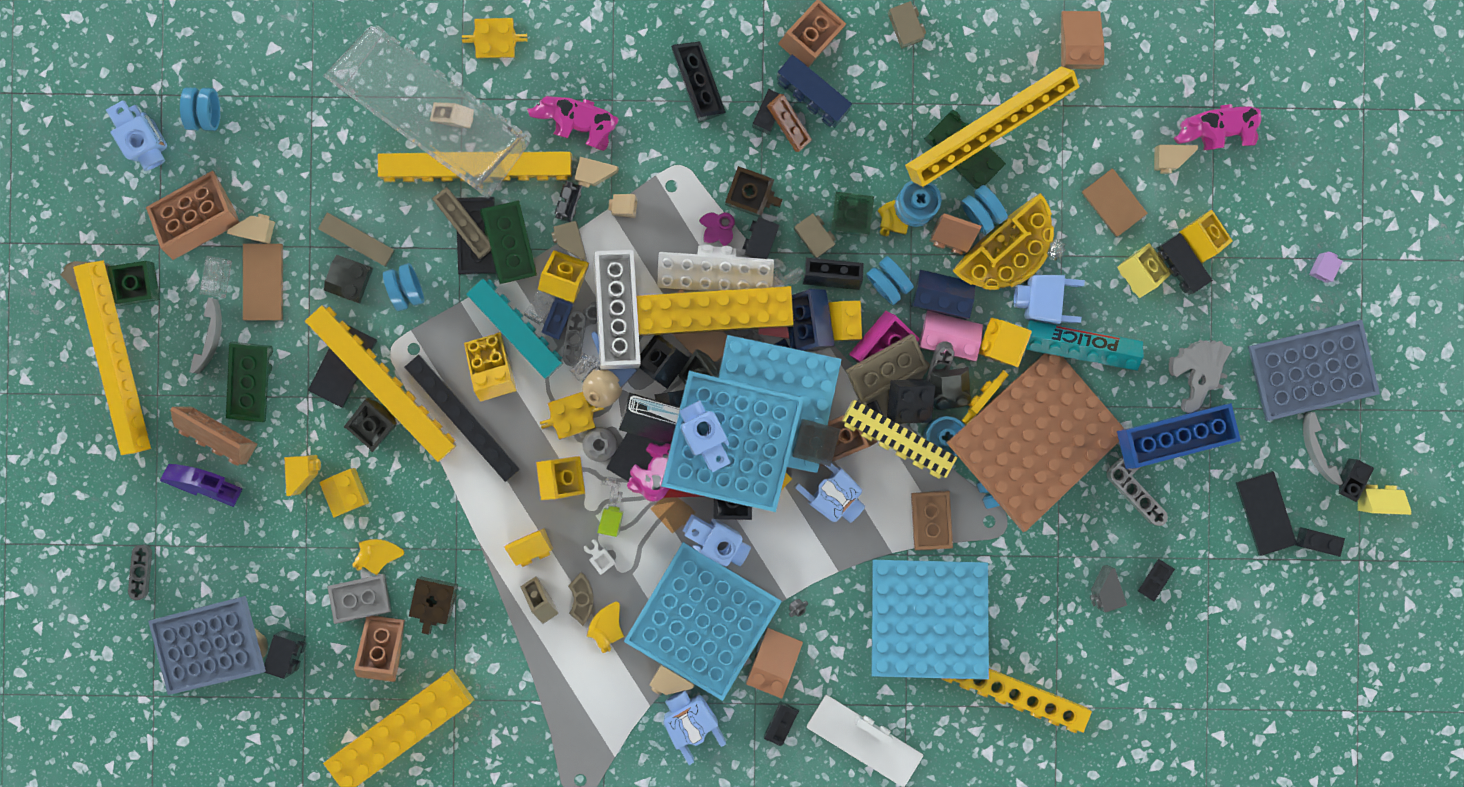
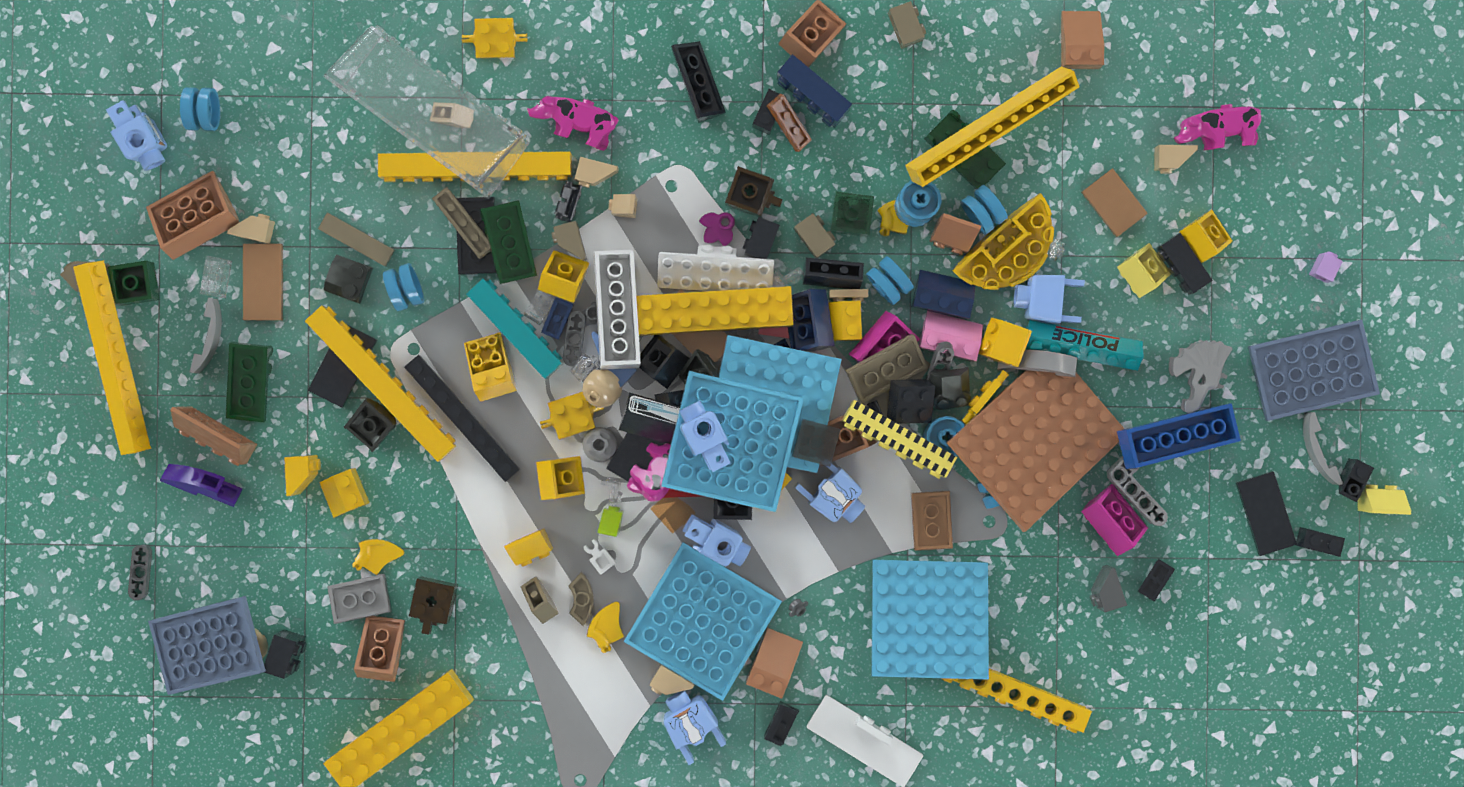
(855, 294): none -> tan plate
(1044, 361): none -> light grey slope
(1114, 520): none -> dark pink slope

